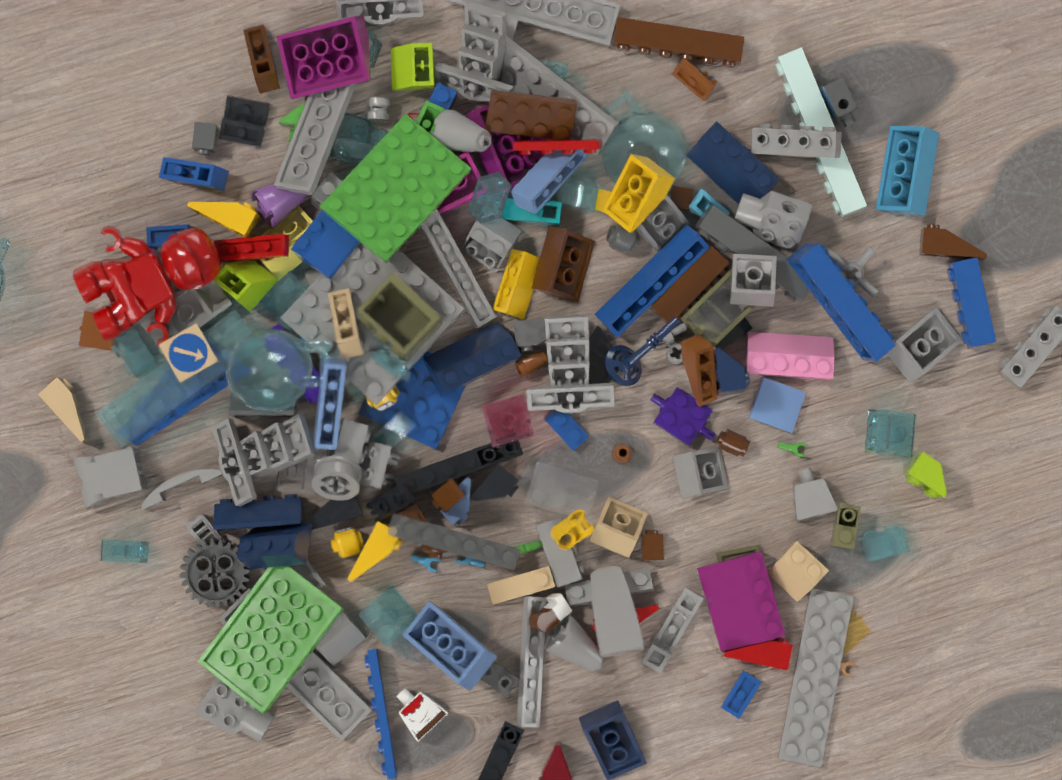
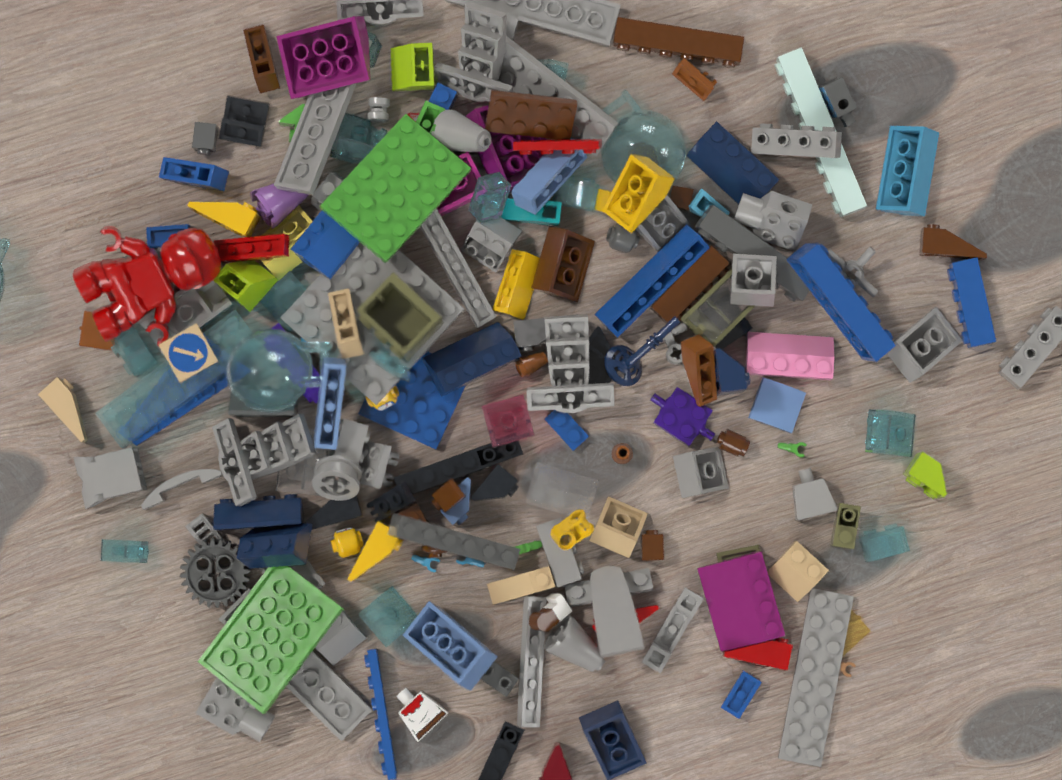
(394, 430): clear light blue slope -> none

